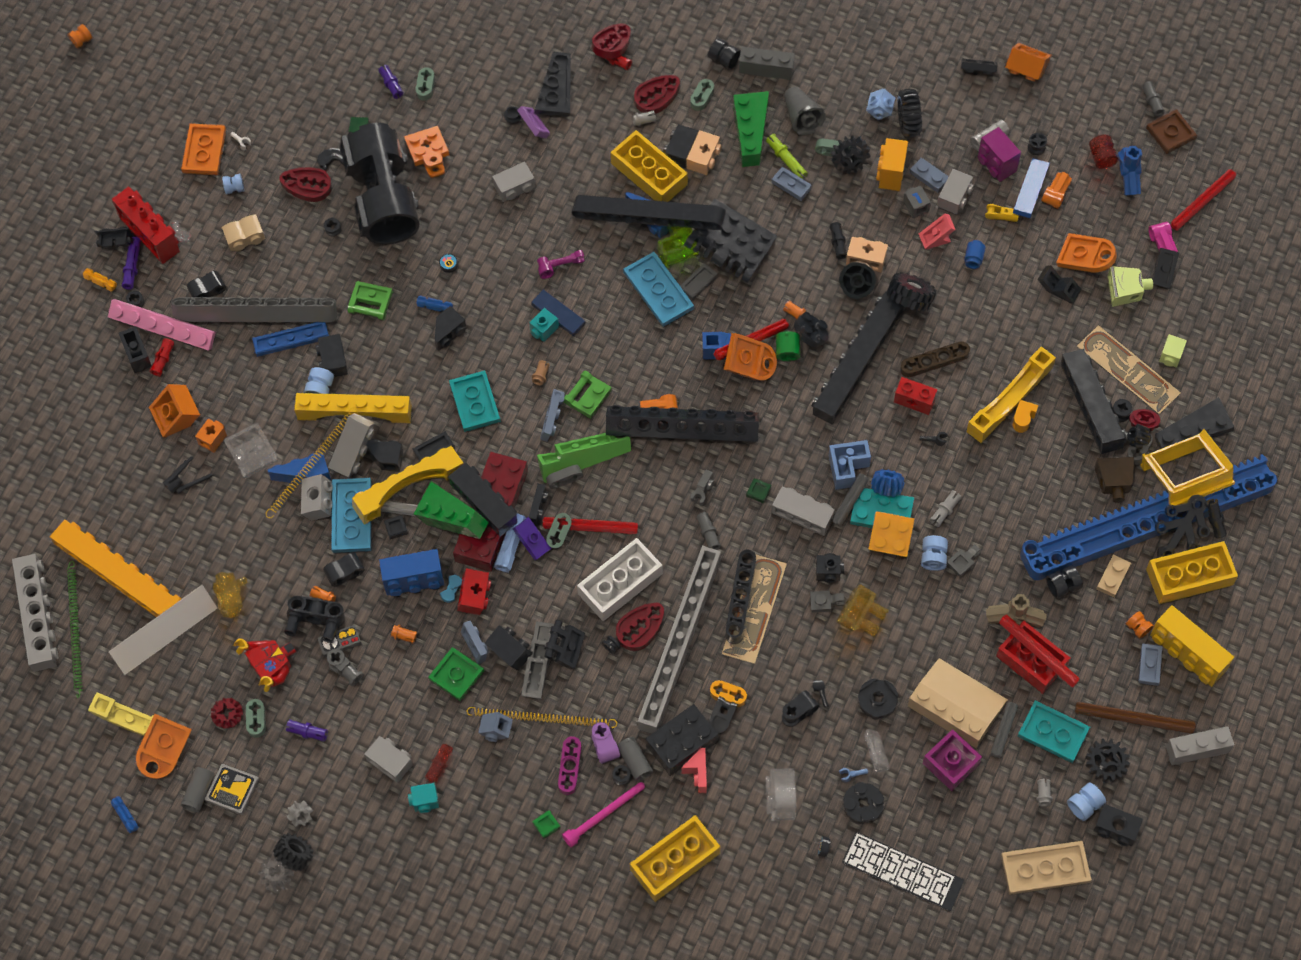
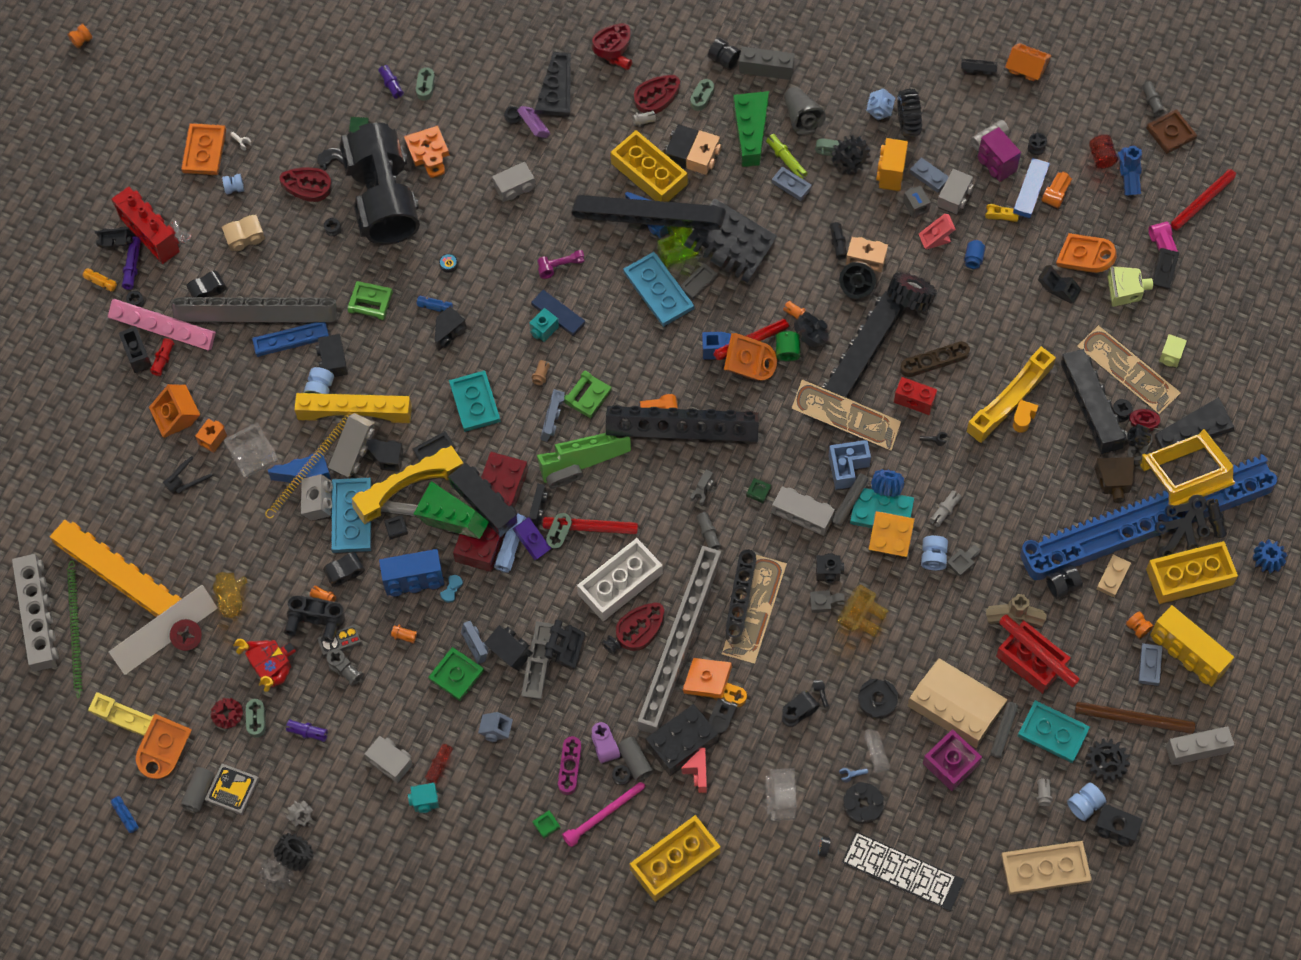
(189, 643): none -> dark red gear
(469, 601): red brick -> none
(545, 717): yellow piece -> none
(707, 678): none -> orange plate
(846, 414): none -> sticker
(1269, 556): none -> blue gear

